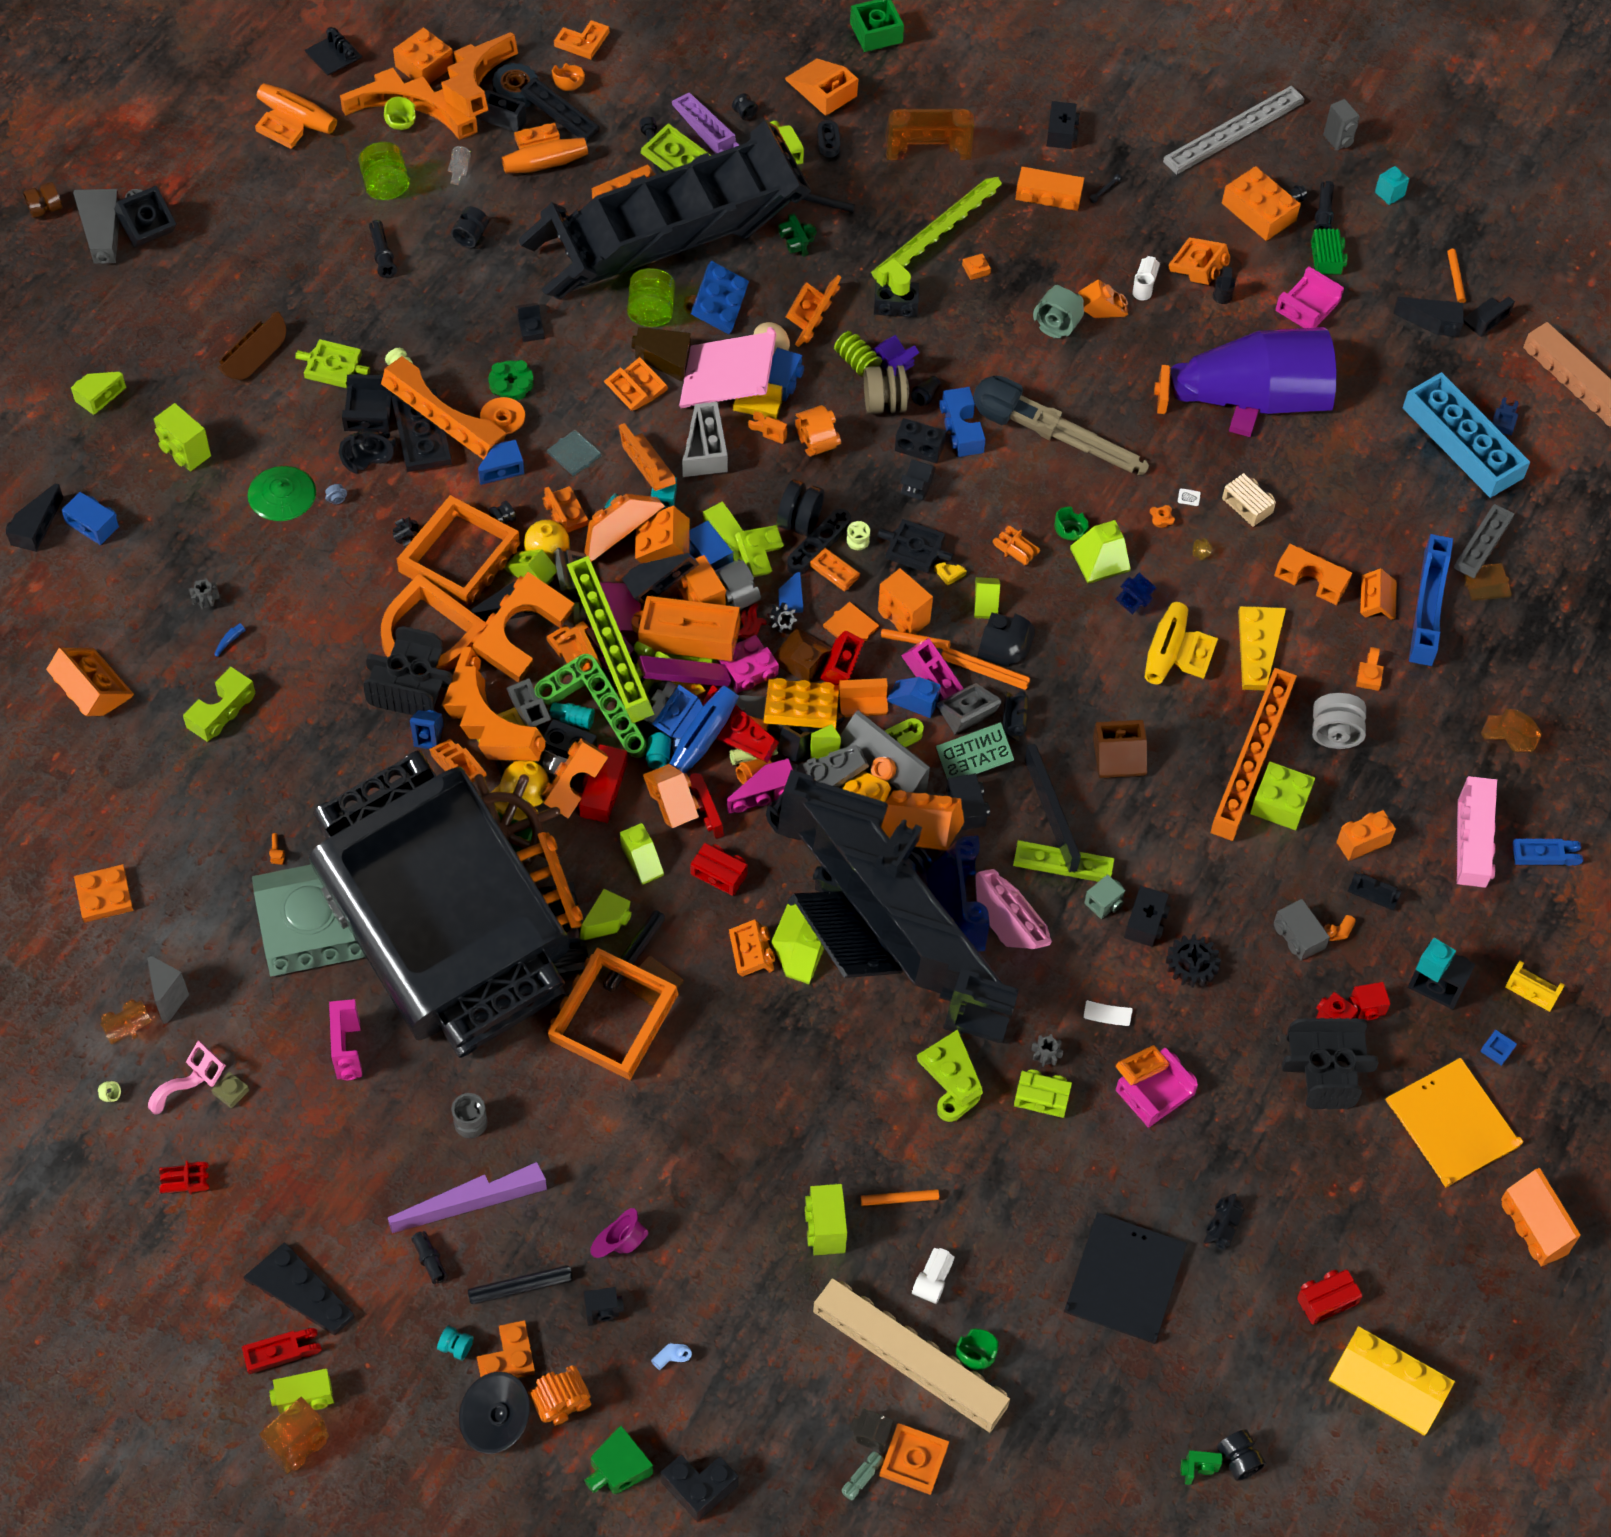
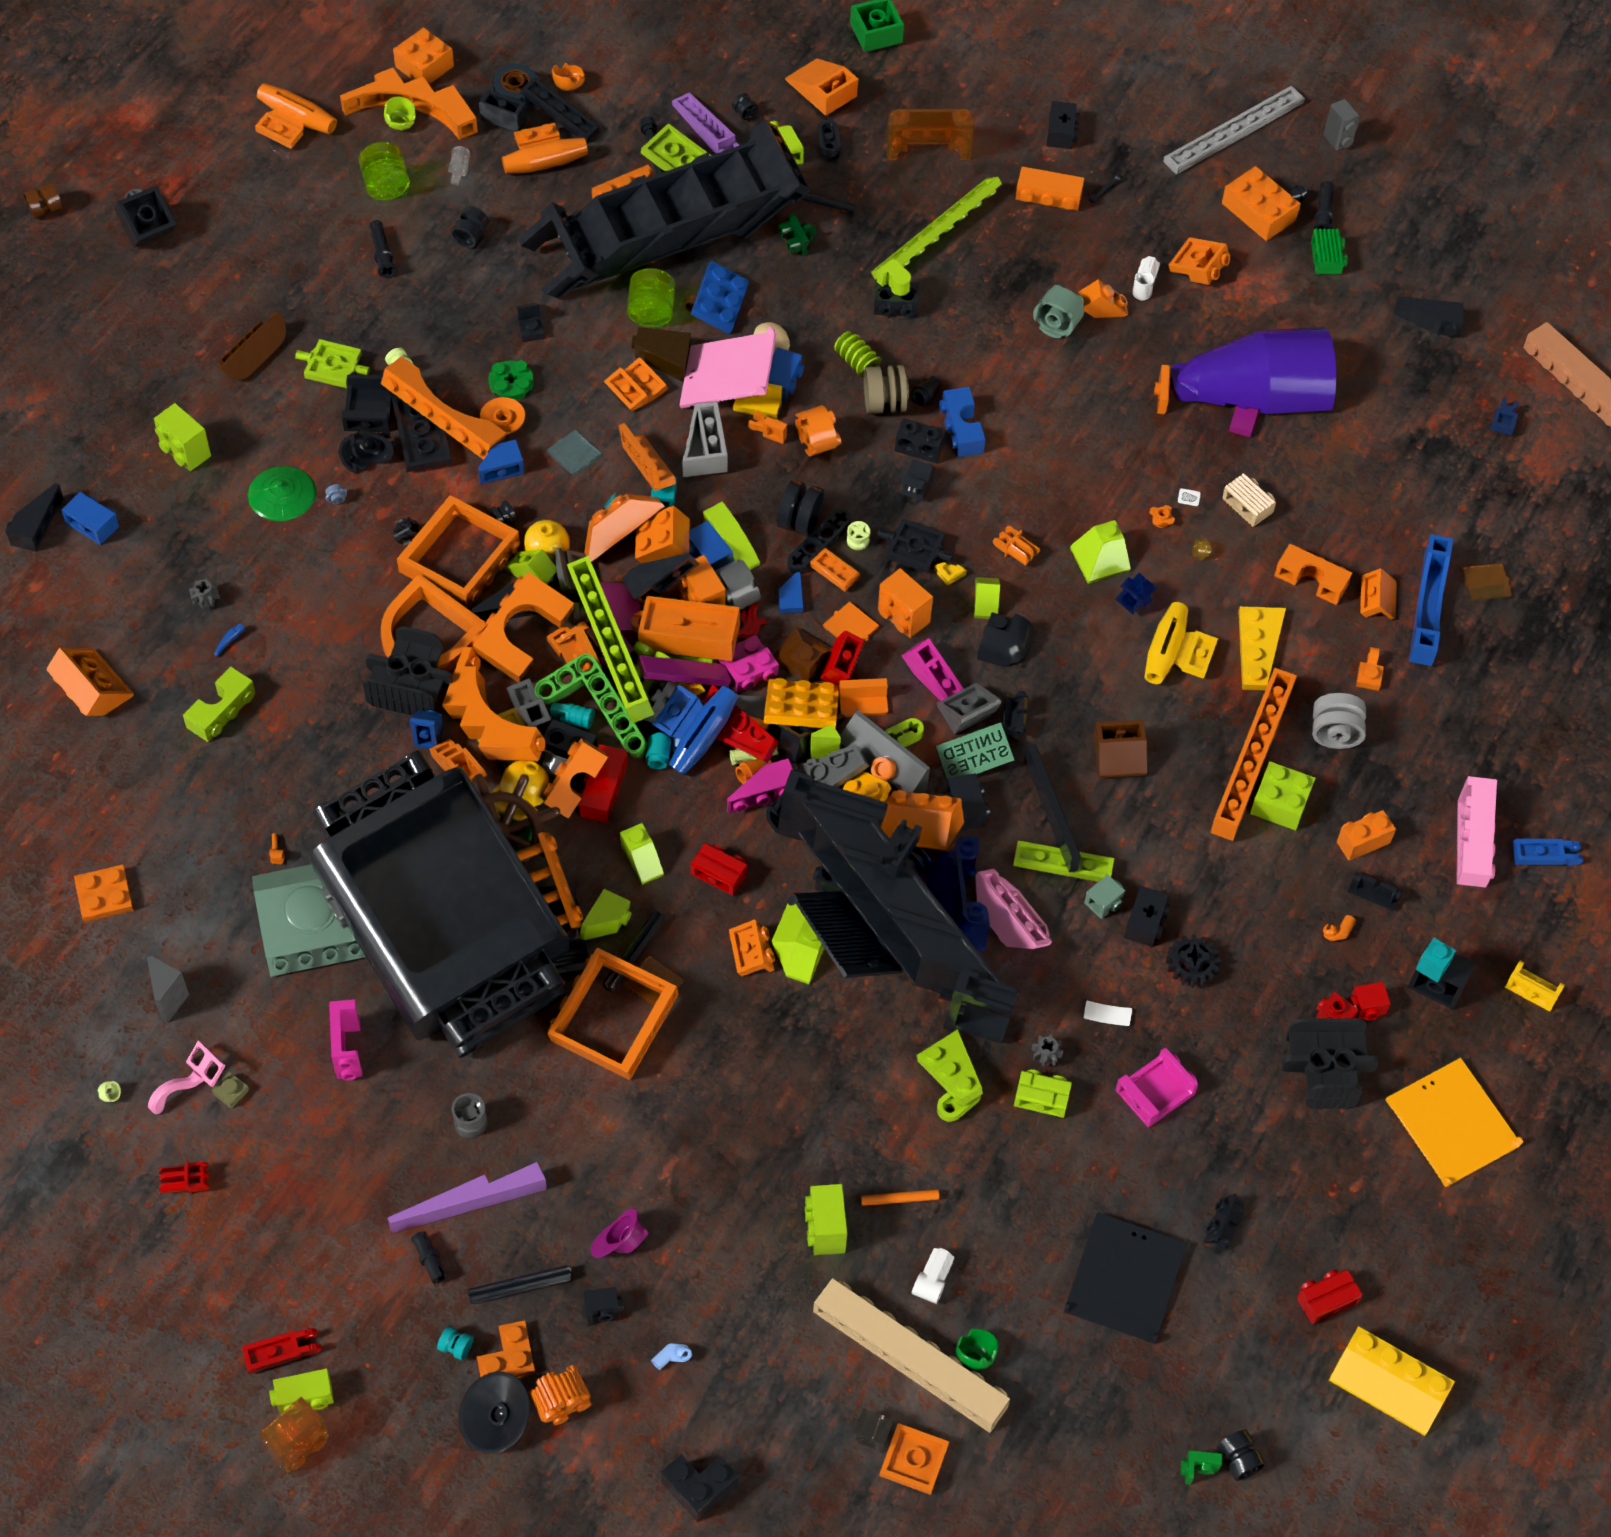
(97, 390): lime slope -> none
(99, 222): dark grey slope -> none
(126, 1022): clear orange hips -> none
(300, 1289): black wing -> none
(333, 52): black hinge -> none
(470, 67): orange arch -> none
(565, 508): orange bracket -> none
(585, 43): orange plate -> none
(618, 1464): green torso -> none
(672, 792): brick -> none
(706, 804): red hinge -> none
(754, 545): lime plate -> none
(776, 618): black gear -> none
(808, 308): orange bracket -> none
(862, 1475): sand green axle -> none
(894, 354): dark purple brick -> none
(913, 638): orange piece -> none
(916, 695): blue slope -> none
(976, 266): orange plate -> none
(986, 668): orange axle -> none
(1002, 400): piece -> none
(1069, 524): green hair -> none
(1142, 1065): orange plate -> none
(1224, 287): black hinge -> none
(1301, 930): dark grey brick -> none
(1310, 299): dark pink panel -> none
(1392, 185): teal brick -> none
(1456, 275): orange bar -> none
(1466, 435): dark azure brick -> none
(1484, 541): dark grey plate -> none
(1488, 315): black panel -> none
(1498, 1047): blue plate -> none
(1514, 727): clear orange brick -> none
(1540, 1218): orange slope -> none

